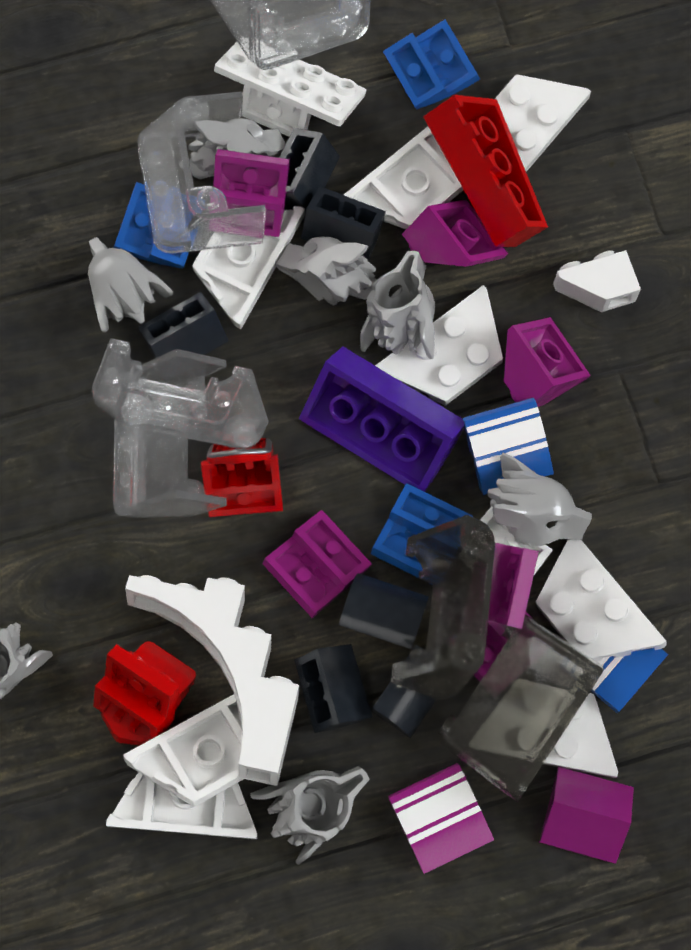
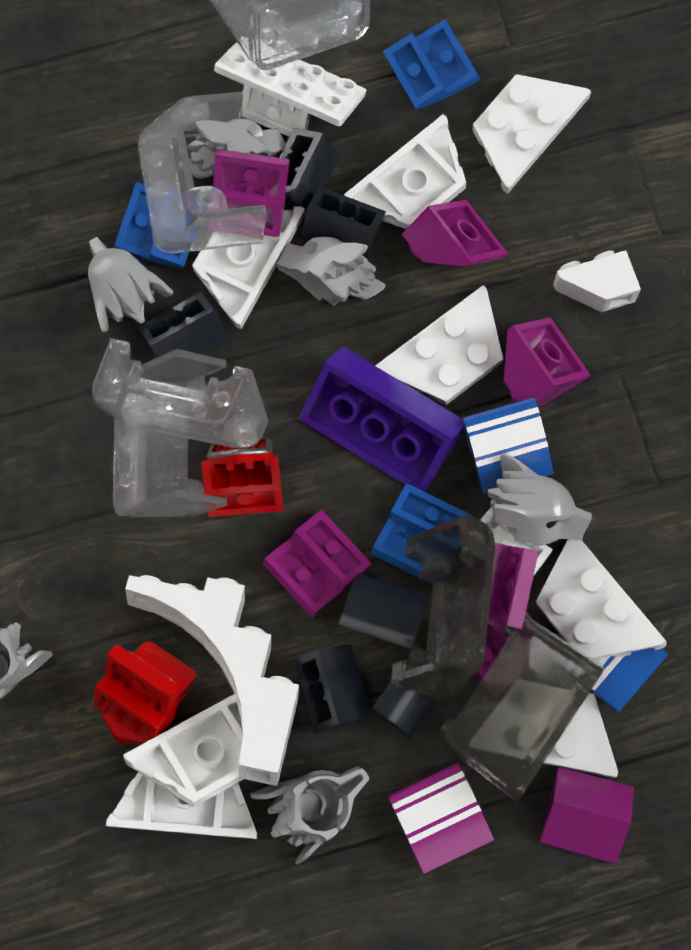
(404, 315): light grey piece -> none
(488, 167): red wedge -> none

